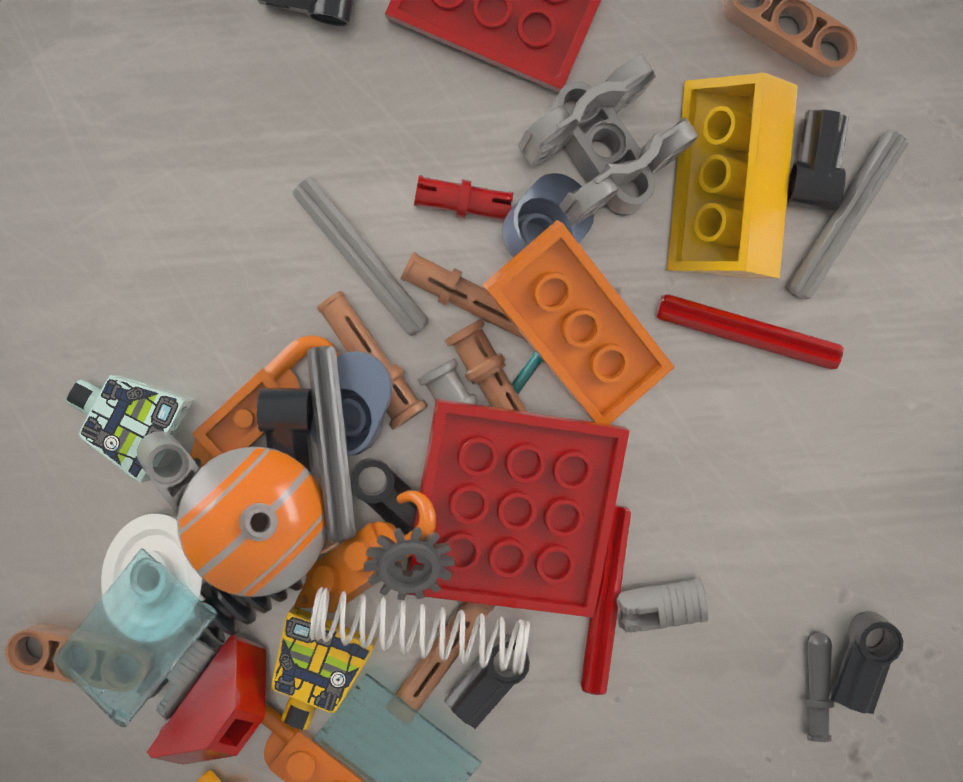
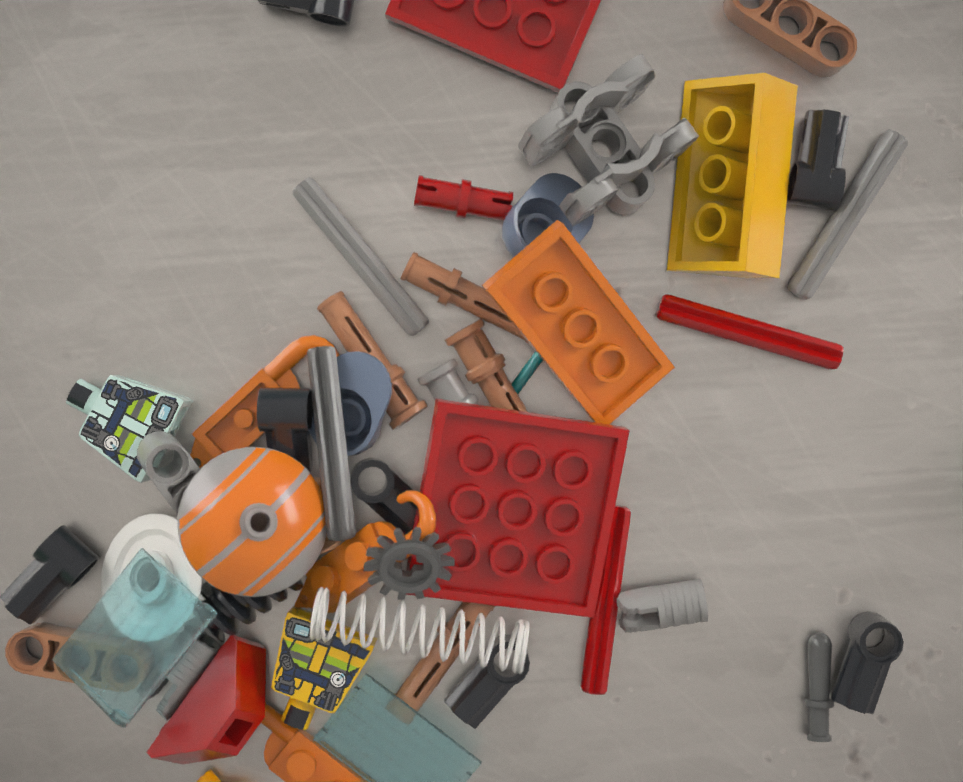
(57, 565): none -> black piece

